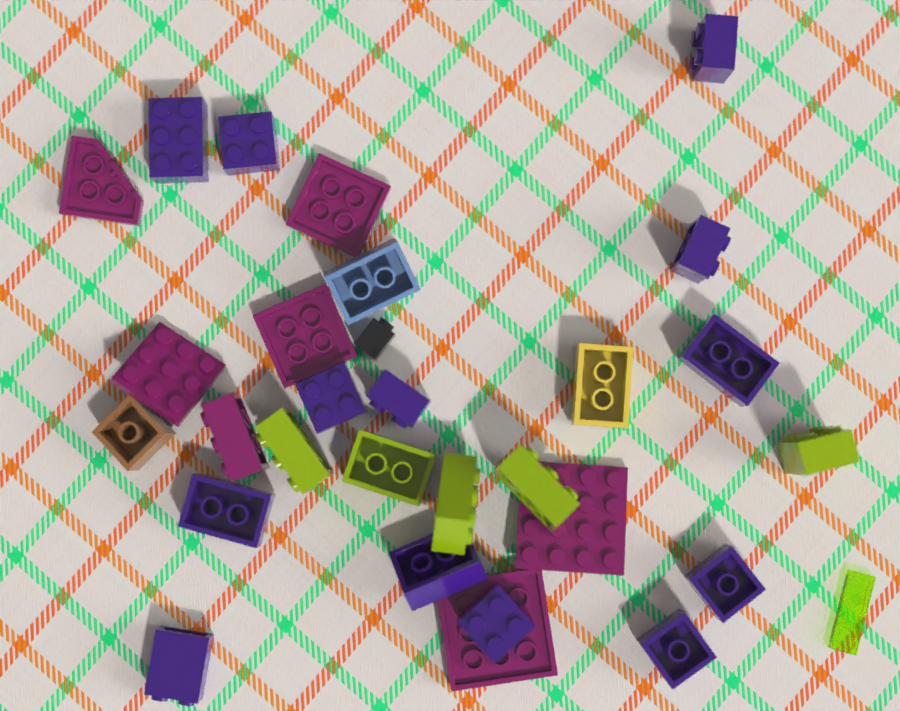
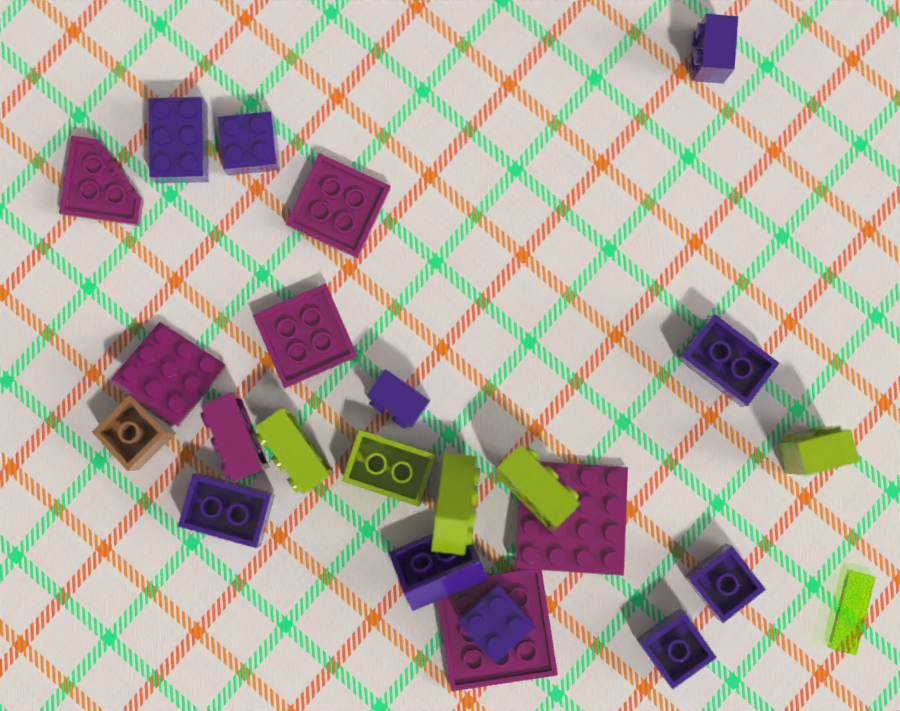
(178, 665): dark purple brick -> none
(331, 398): dark purple brick -> none
(371, 281): medium blue brick -> none
(375, 337): black brick -> none
(602, 385): light yellow brick -> none
(700, 249): dark purple brick -> none

